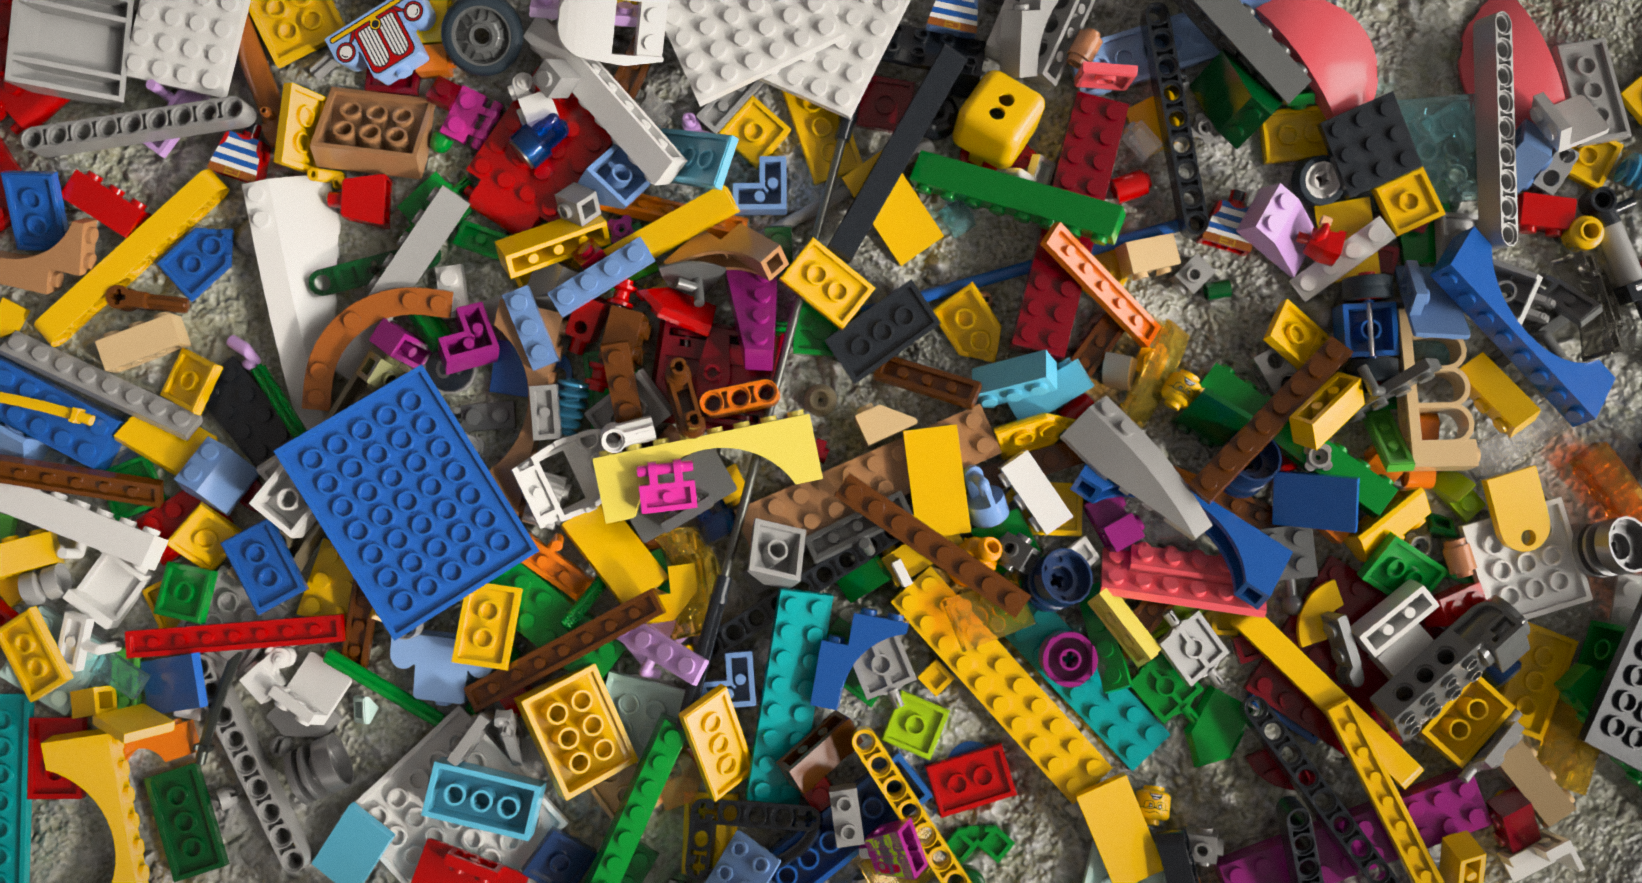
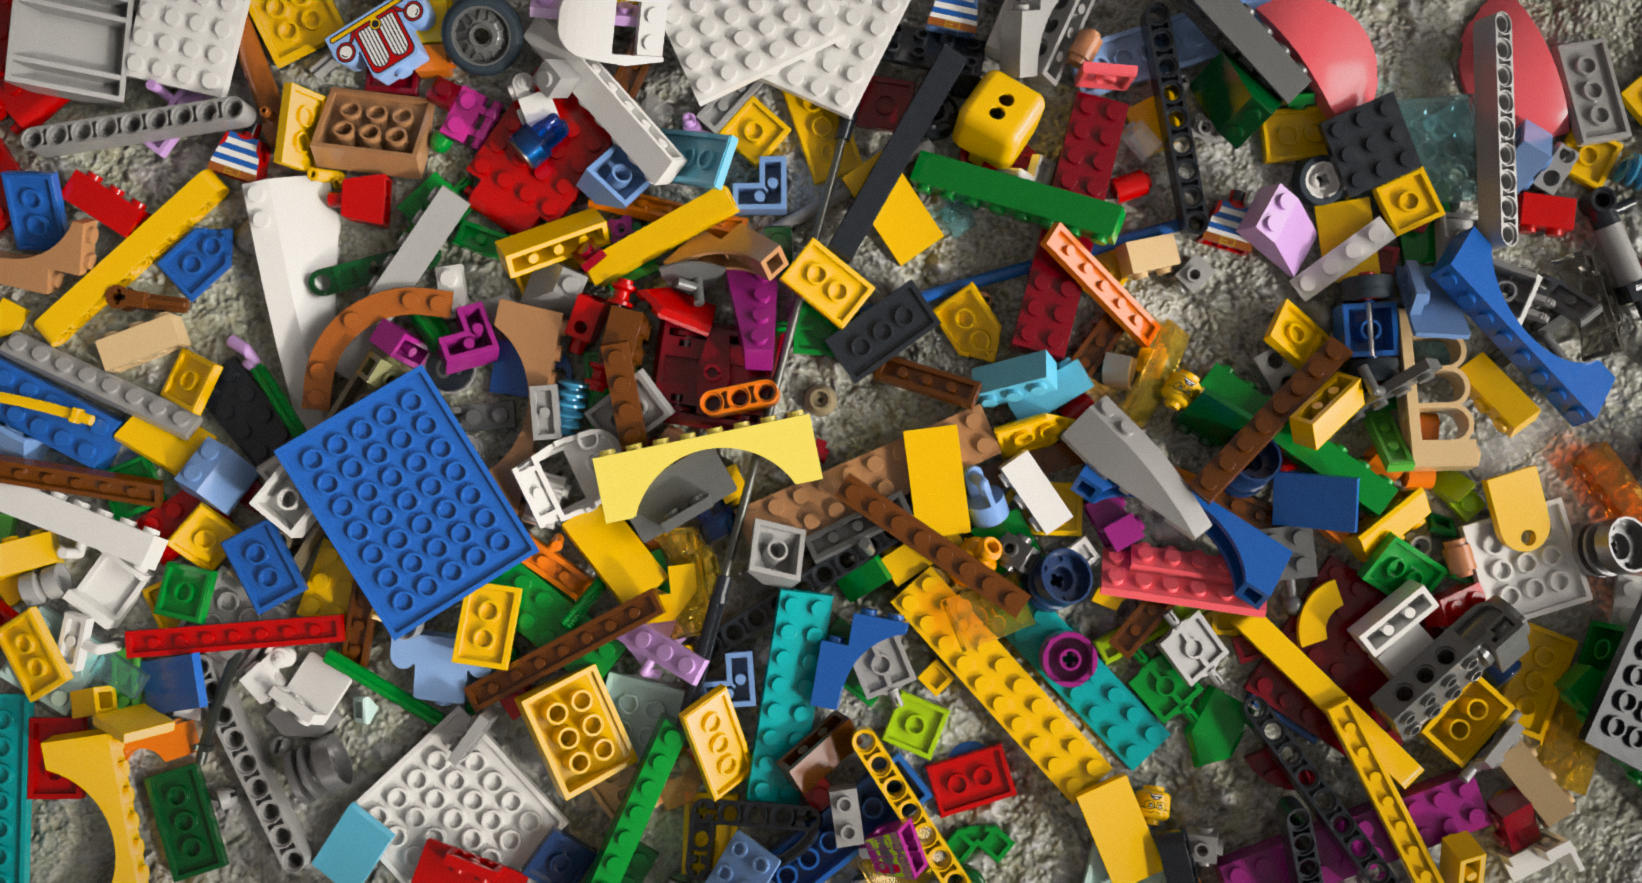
(484, 798): medium azure brick -> none
(511, 733): light grey hinge -> none
(530, 328): medium blue plate -> none
(577, 204): light grey brick -> none
(601, 277): medium blue plate -> none
(631, 432): white piece -> none
(667, 495): dark pink plate -> none
(683, 400): reddish brown connector -> none
(881, 423): tan slope -> none
(901, 573): white tile -> none
(1111, 659): green plate -> none
(1125, 627): light yellow panel -> none
(1217, 289): dark green hinge -> none
(1322, 243): red piece -> none
(1325, 458): light grey plate -> none
(1343, 649): dark grey hinge -> none
(1568, 121): white bracket -> none
(1583, 234): yellow head -> none

